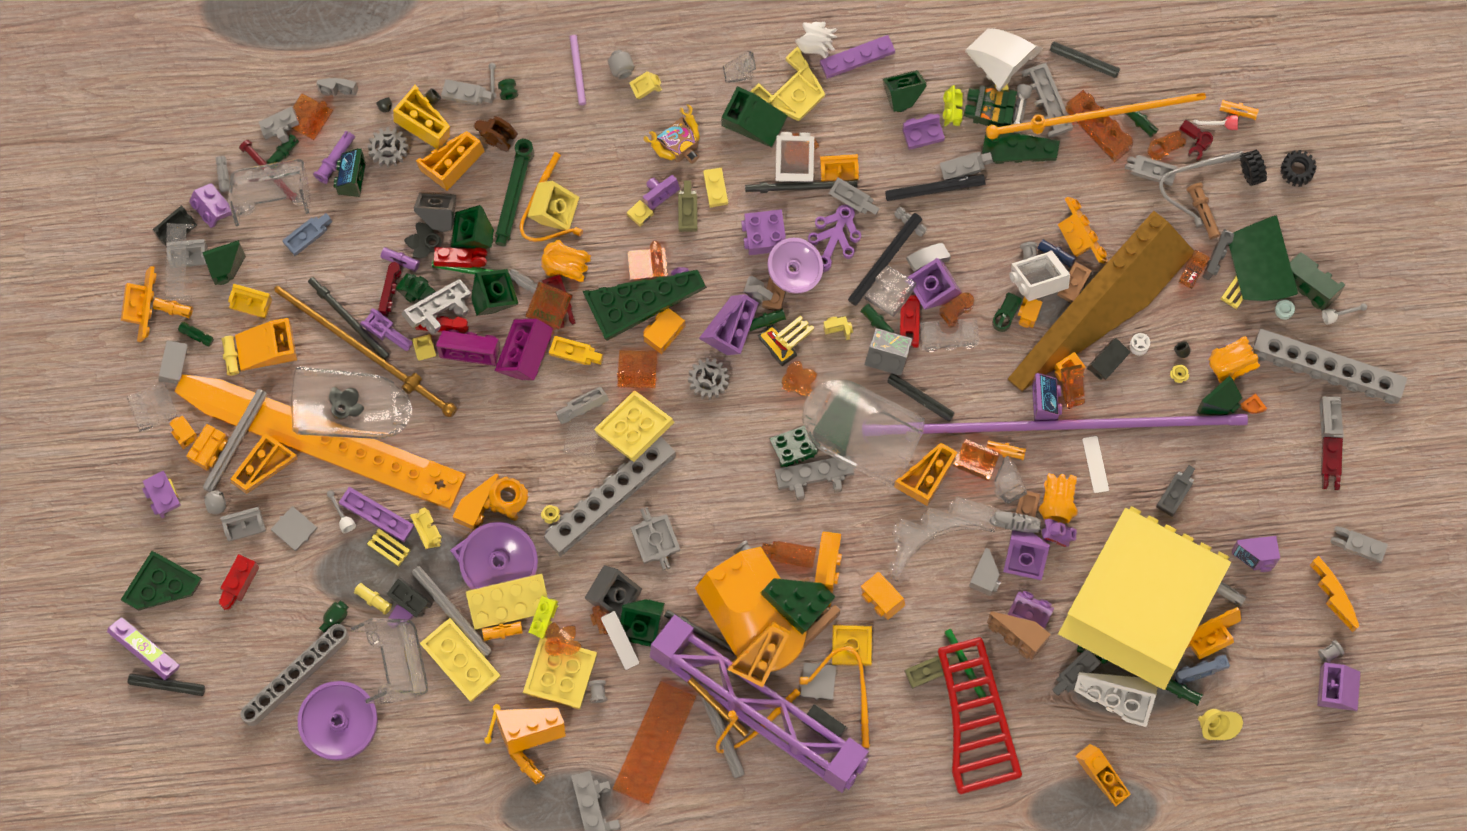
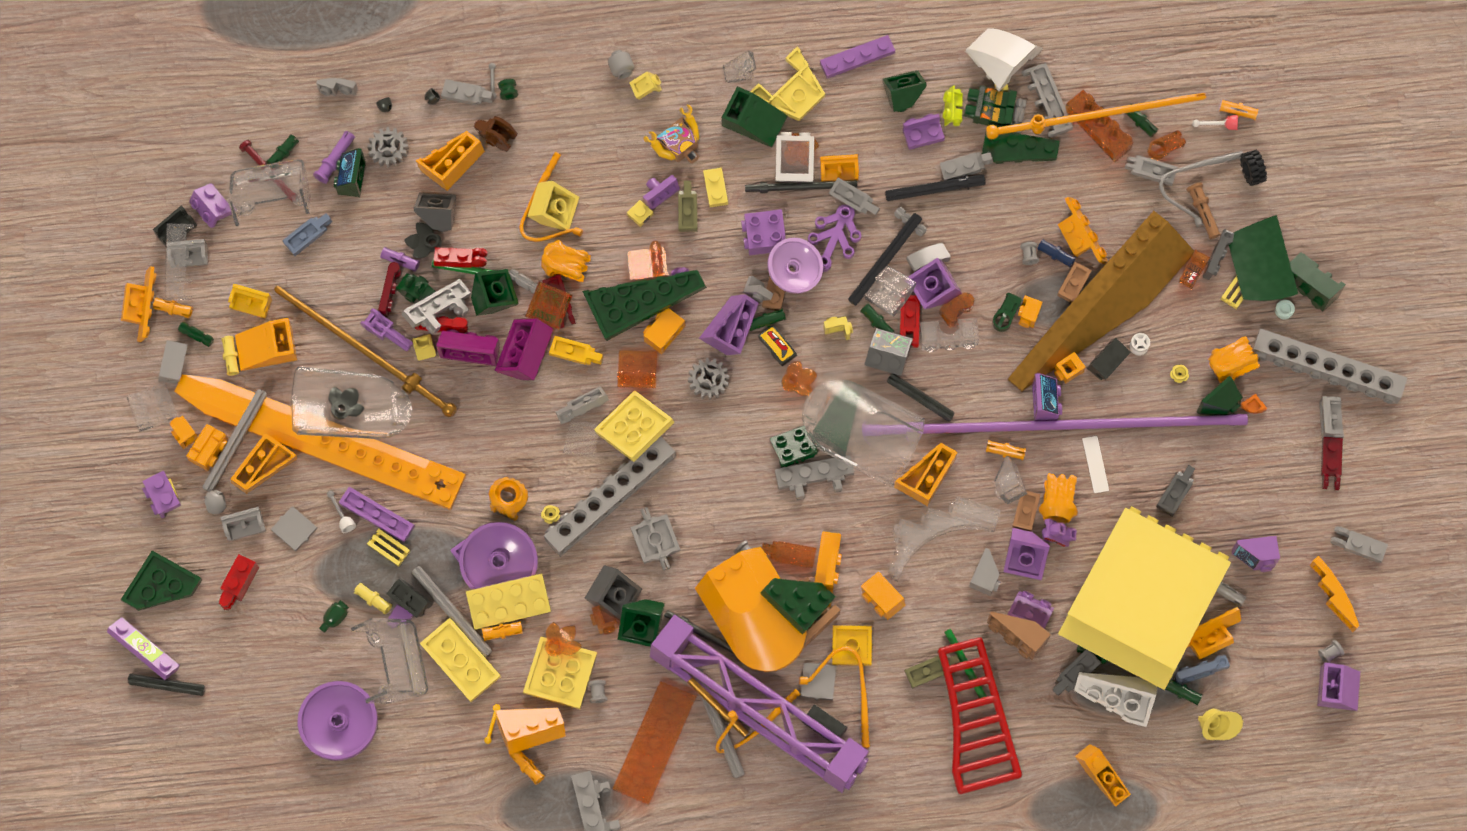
(222, 172): light grey axle -> none
(224, 261): dark green slope -> none
(278, 124): light grey hinge -> none
(292, 684): light grey beam -> none
(311, 116): clear orange hinge -> none
(325, 294): pearl dark grey bar -> none
(421, 119): yellow wedge -> none
(428, 534): light yellow hinge -> none
(472, 229): dark green slope -> none
(472, 506): light orange slope -> none
(514, 191): dark green piece -> none
(545, 611): neon yellow hinge -> none
(577, 70): lavender bar -> none
(620, 640): white sticker -> none
(760, 656): light orange wedge -> none
(803, 325): light yellow tile -> none
(817, 39): white hair -> none
(976, 459): clear orange bracket -> none
(1015, 521): light grey hinge -> none
(1023, 92): hinge -> none
(1040, 276): white window -> none
(1072, 385): clear orange hinge -> none
(1084, 59): pearl dark grey axle -> none
(1182, 349): pearl dark grey hinge -> none
(1204, 139): dark red bar -> none
(1291, 176): black tyre -> none
(1330, 315): hinge -> none

